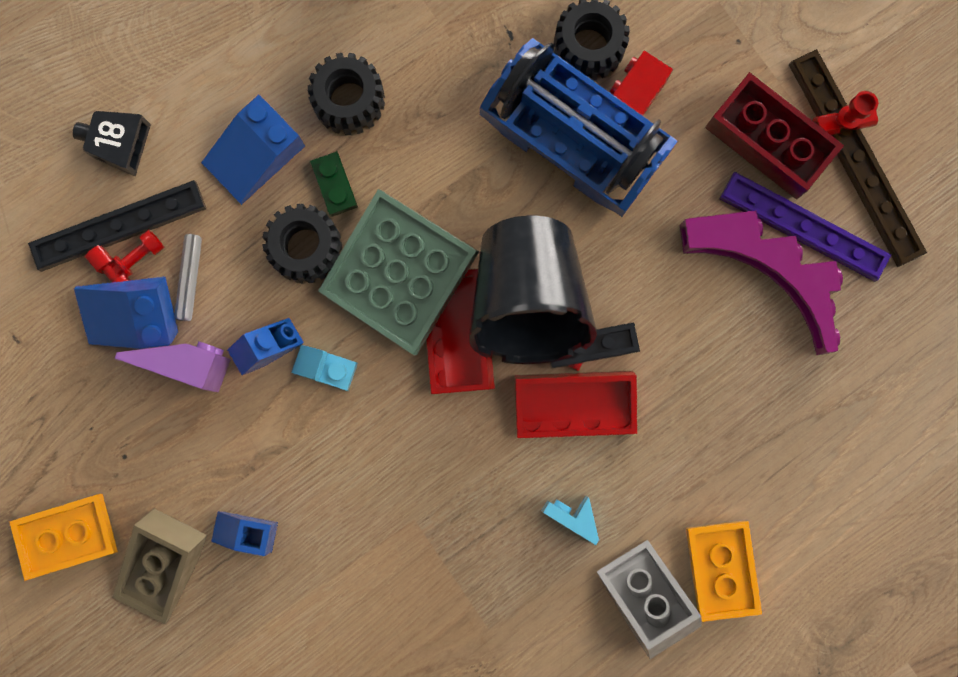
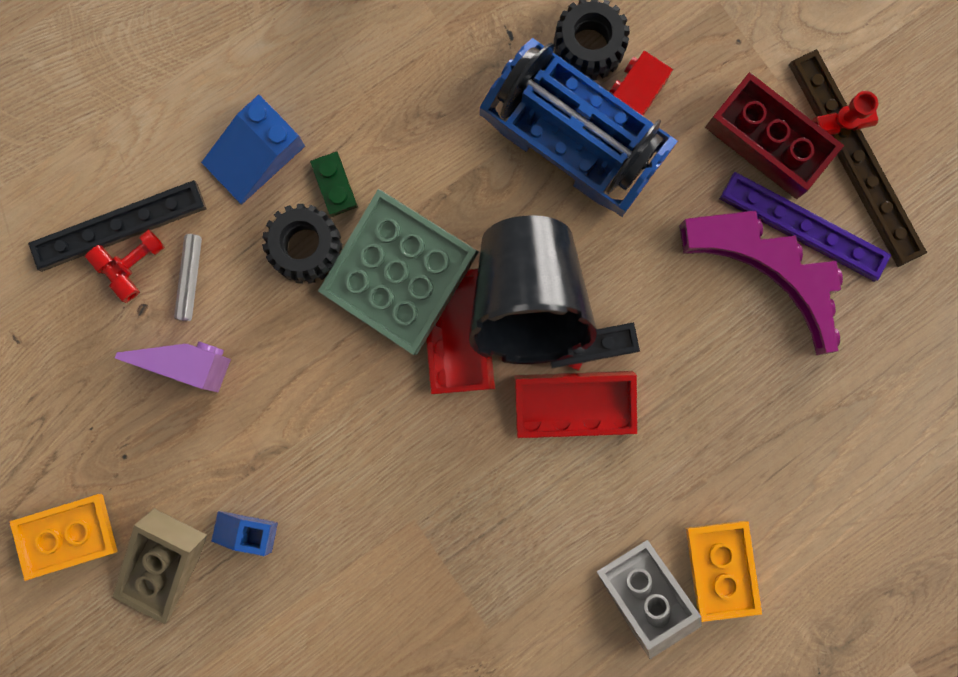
(114, 139): black torso -> none
(128, 313): blue slope -> none
(264, 346): blue slope -> none
(324, 367): medium azure slope -> none
(344, 71): black tyre -> none
(581, 522): medium azure slope -> none

